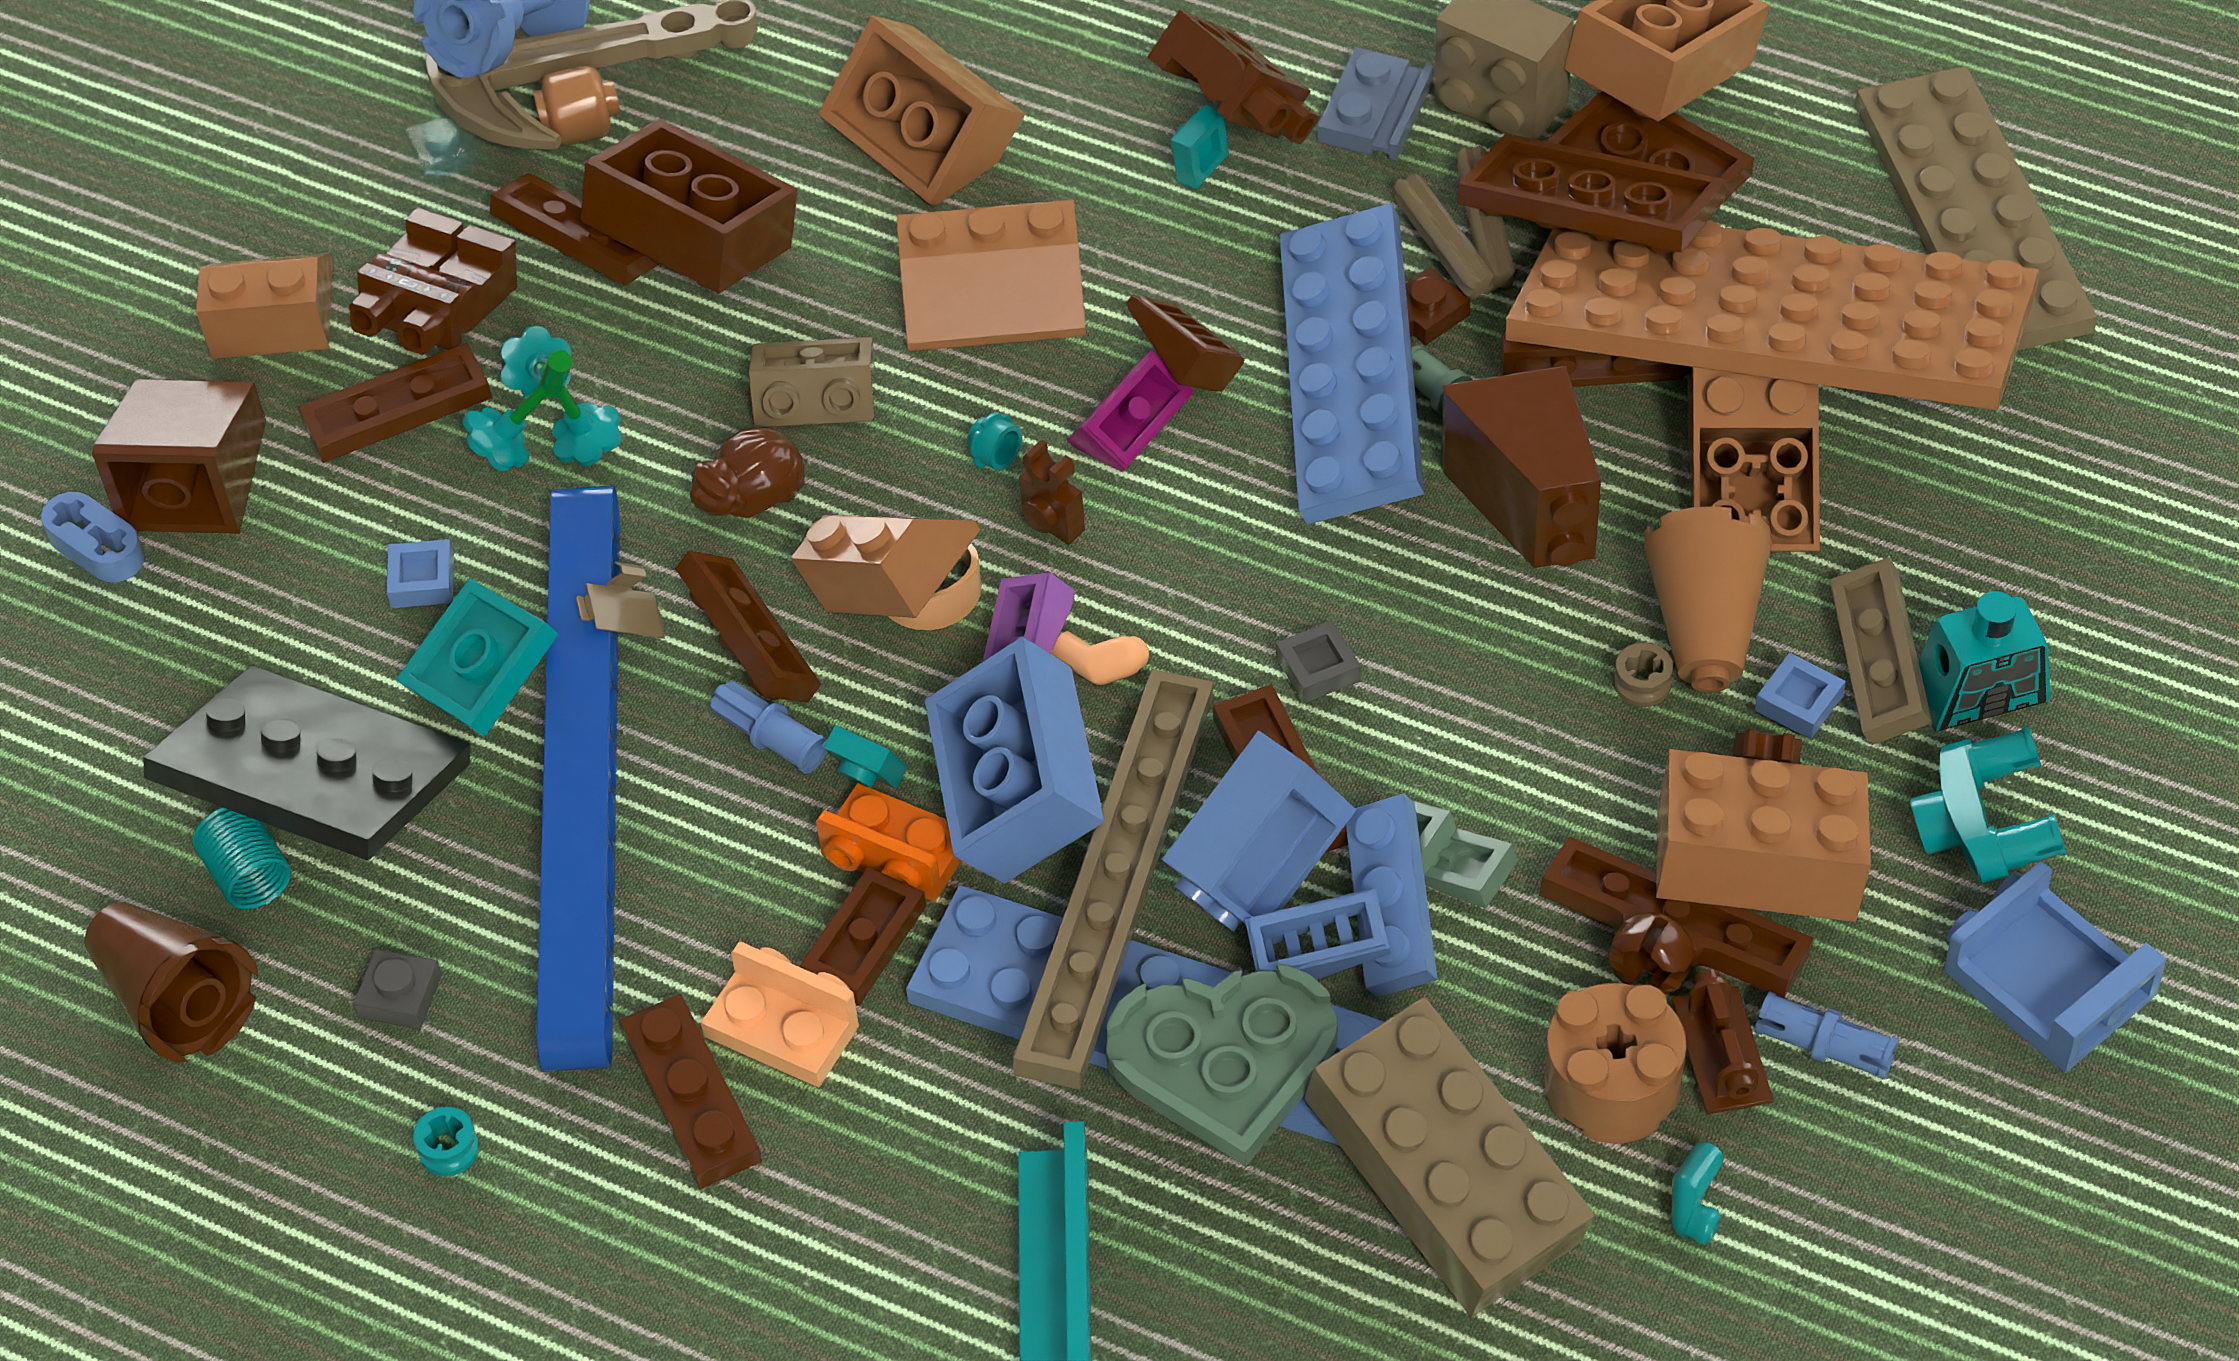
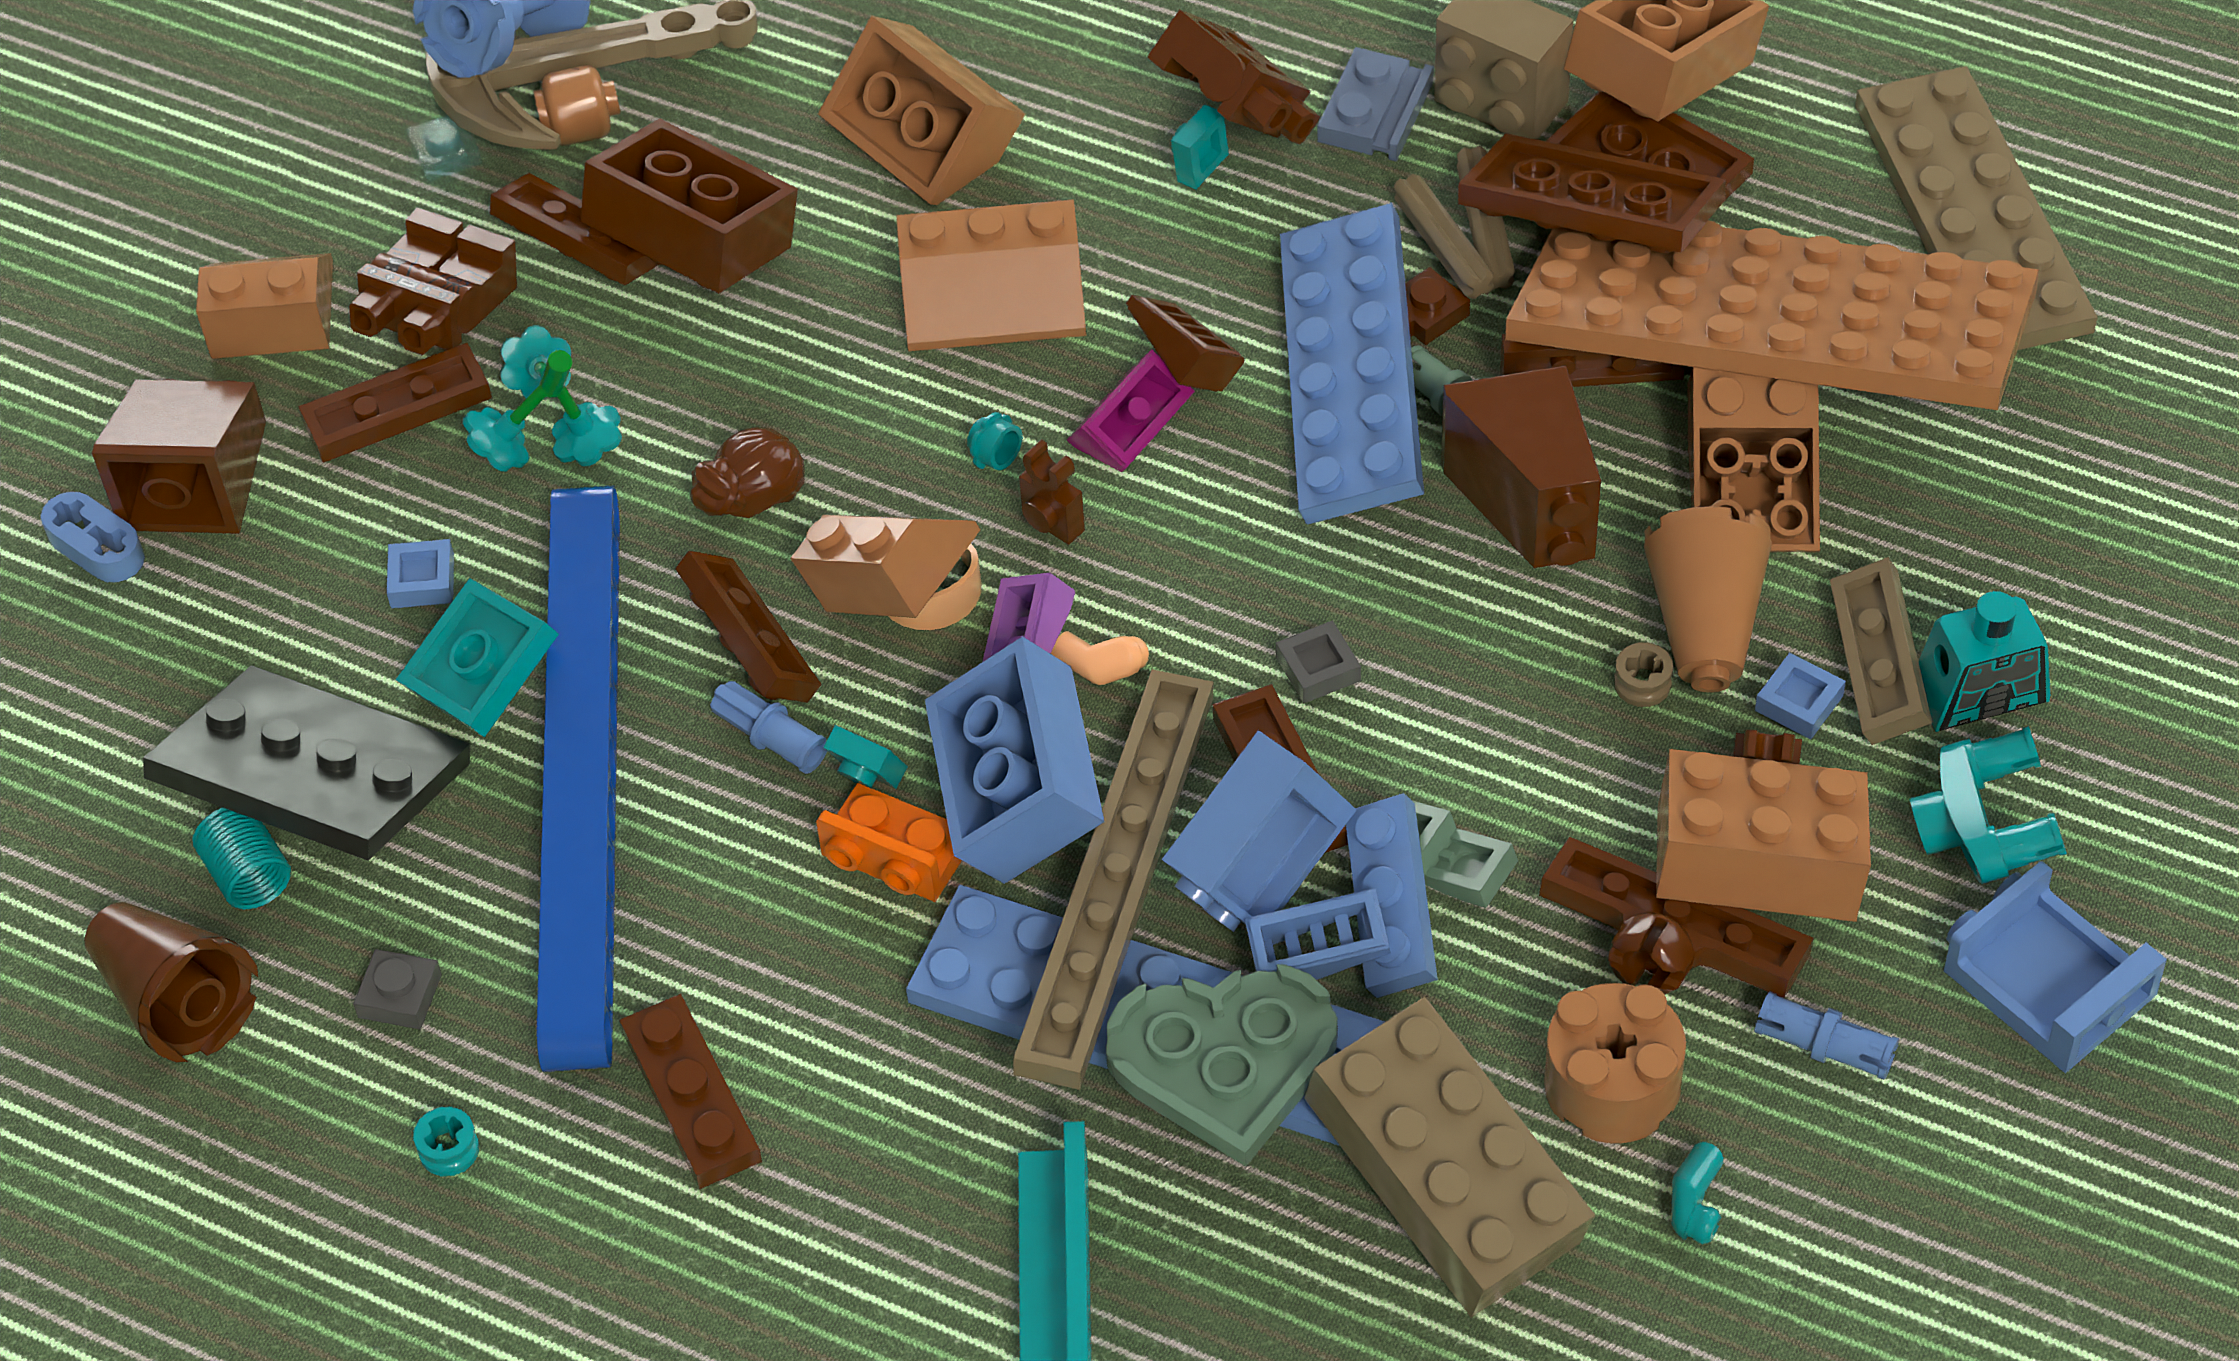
(621, 608): dark tan piece -> none
(782, 1014): light nougat bracket -> none
(812, 382): dark tan bracket -> none
(866, 931): reddish brown plate -> none
(1721, 1045): reddish brown hinge -> none

